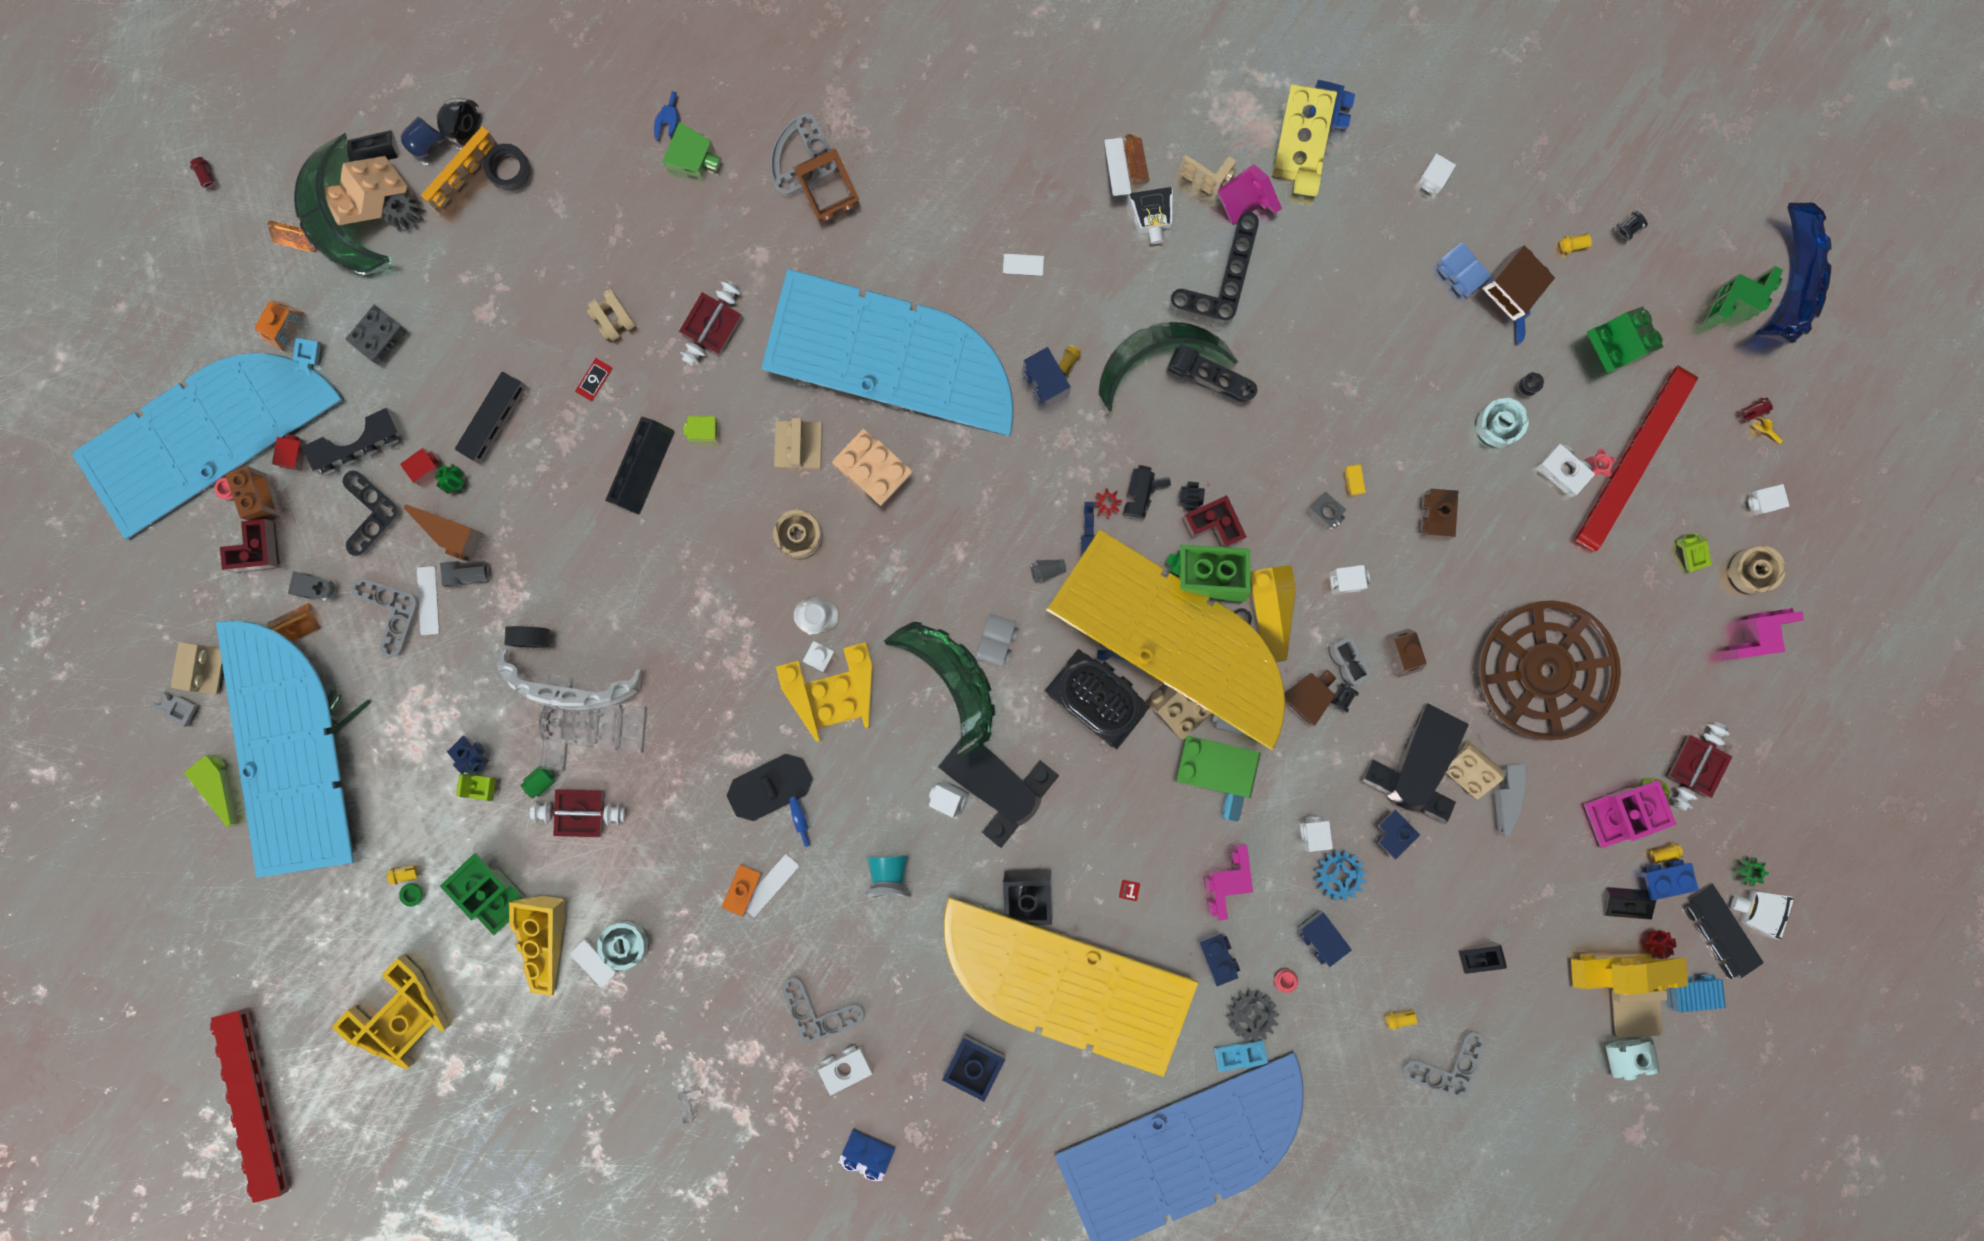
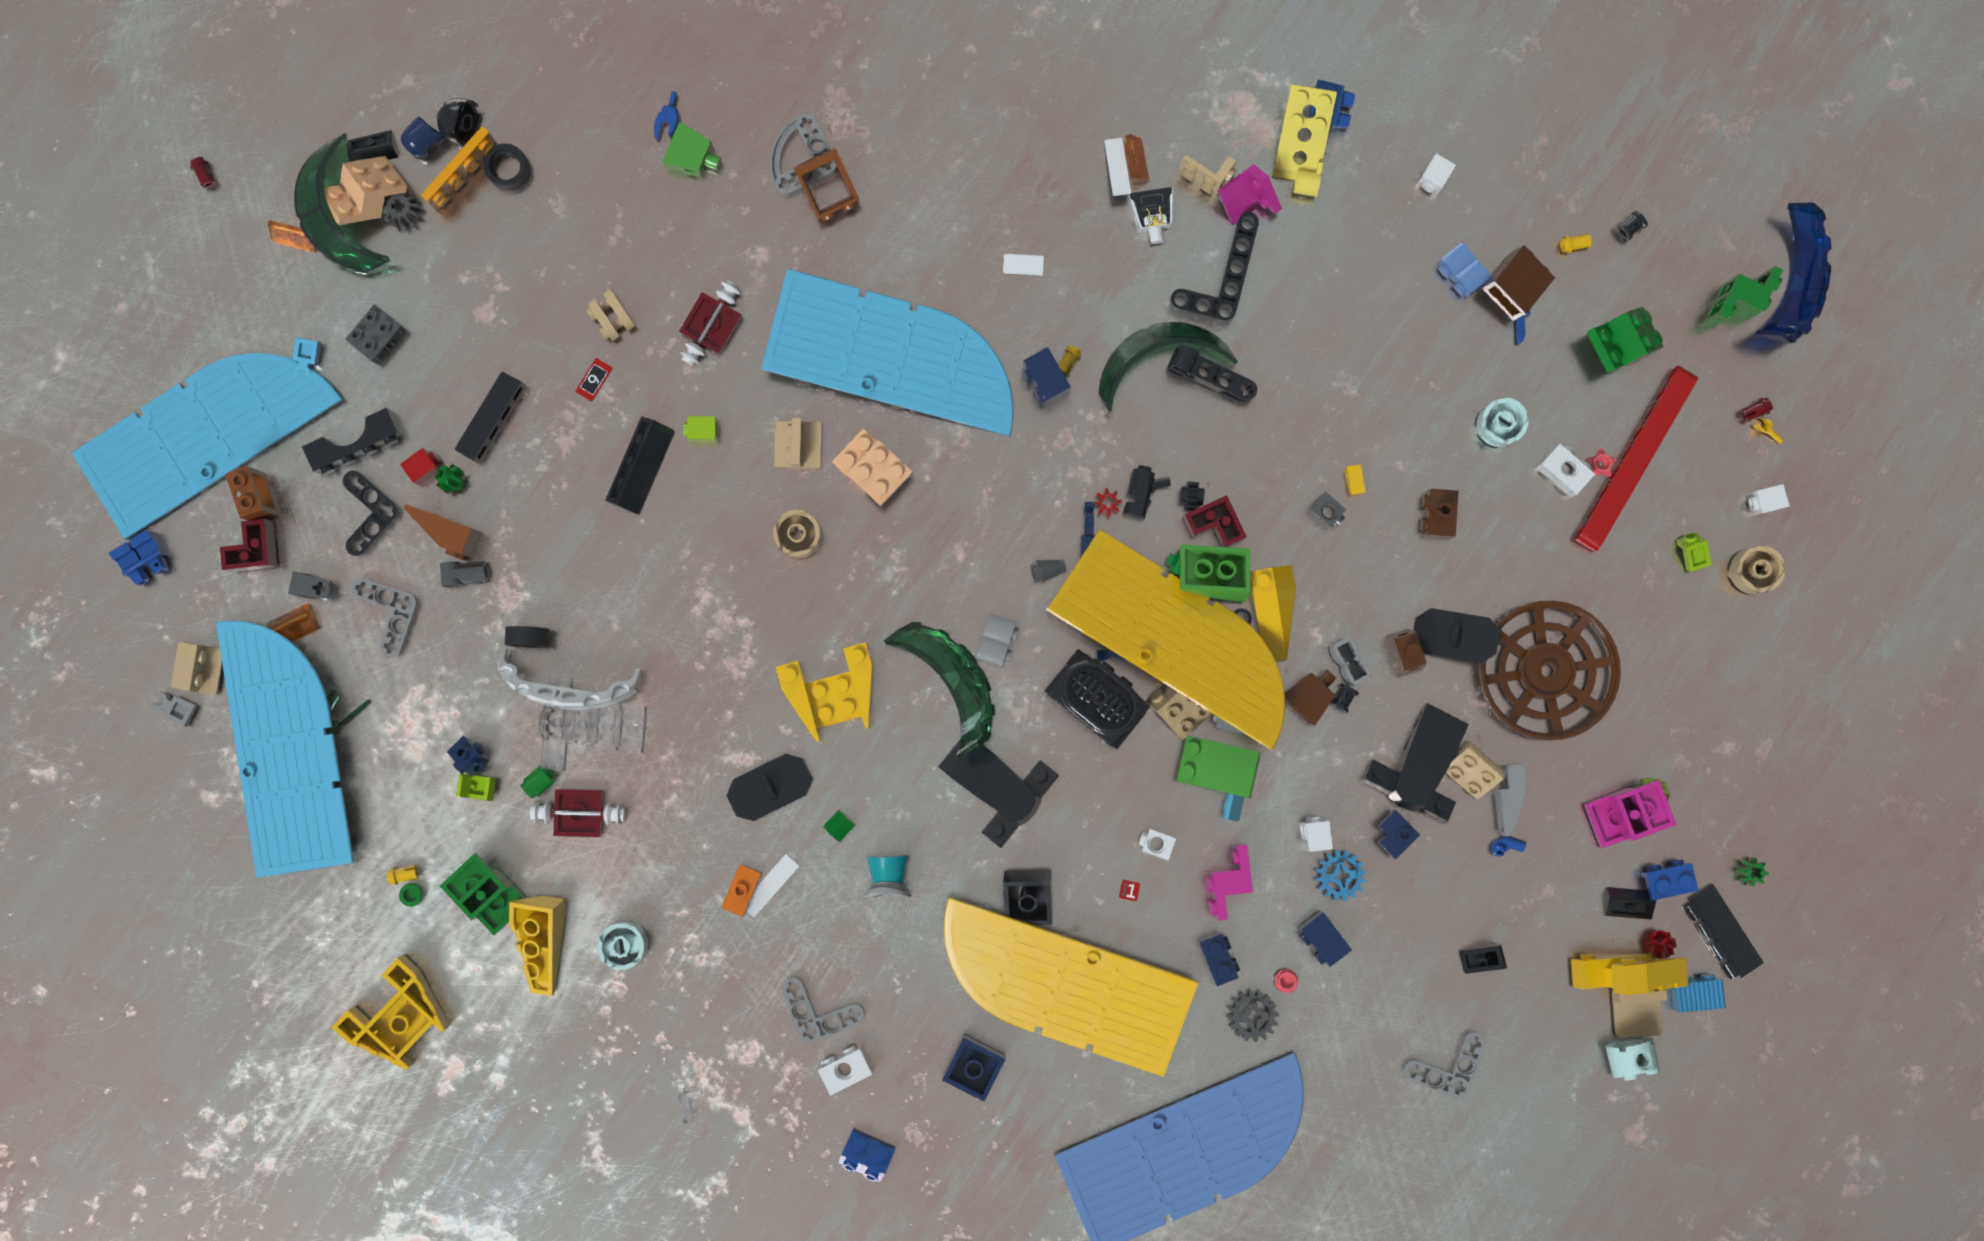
(140, 554): none -> blue hips
(214, 785): lime slope -> none
(222, 489): coral plate -> none
(248, 1105): red brick -> none
(278, 323): orange torso -> none
(289, 453): red brick -> none
(427, 600): white sticker -> none
(588, 958): white slope -> none
(799, 820): blue hand -> none
(816, 615): white hat -> none
(819, 656): white brick -> none
(839, 826): none -> green slope
(948, 799): white brick -> none
(1167, 843): none -> white brick
(1240, 1055): medium azure slope -> none
(1349, 579): white brick -> none
(1400, 1019): yellow pin -> none
(1457, 635): none -> black shield
(1504, 843): none -> blue arm
(1529, 391): black bush -> none
(1666, 853): yellow pin -> none
(1700, 766): dark red plate -> none
(1762, 634): dark pink bracket -> none
(1764, 912): white torso -> none

